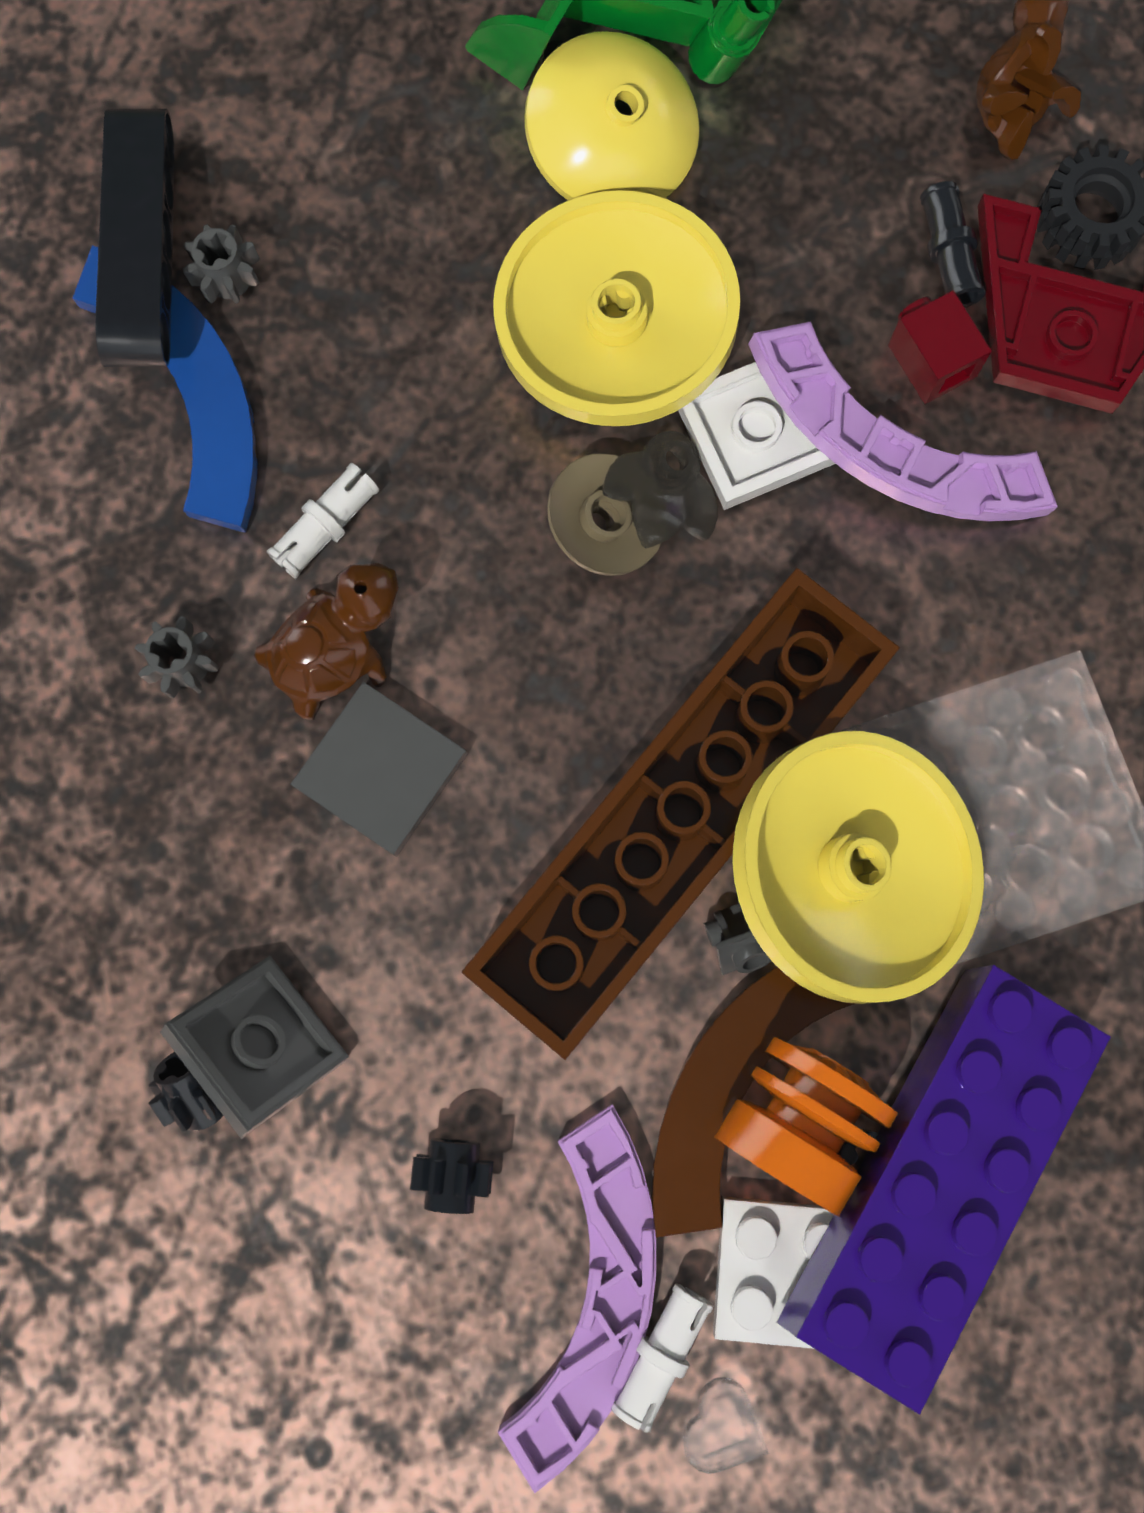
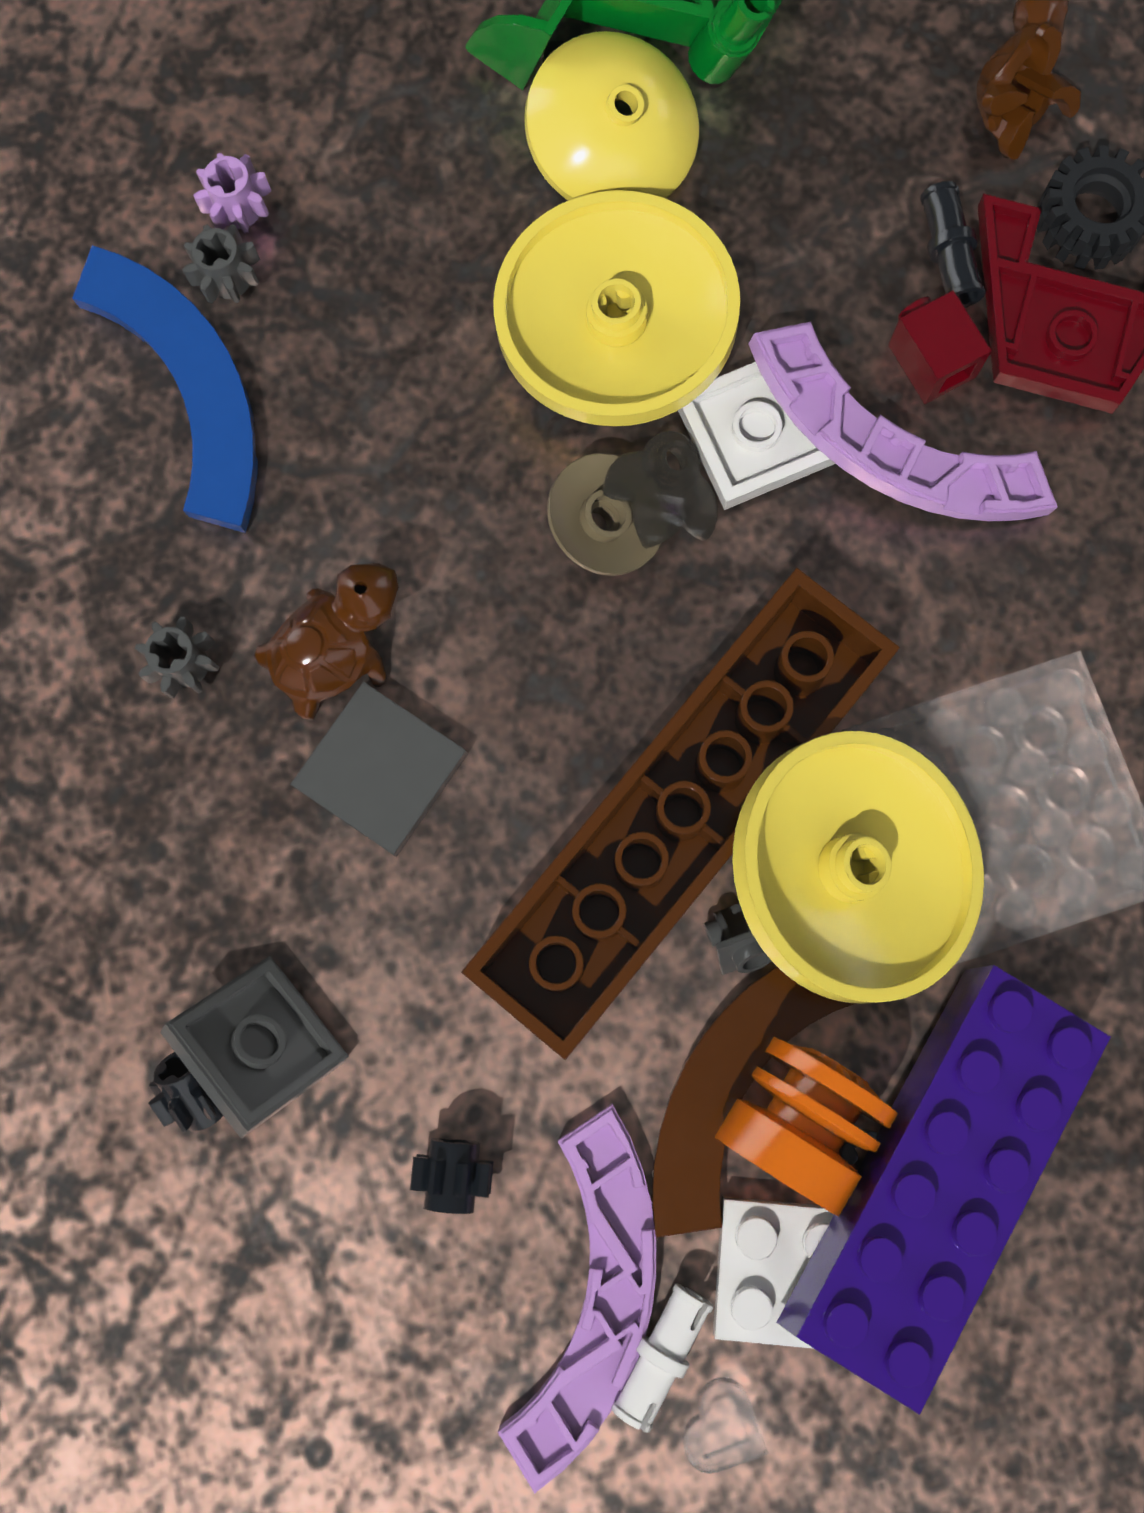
(135, 239): black beam -> none
(232, 192): none -> lavender gear
(323, 520): white pin -> none

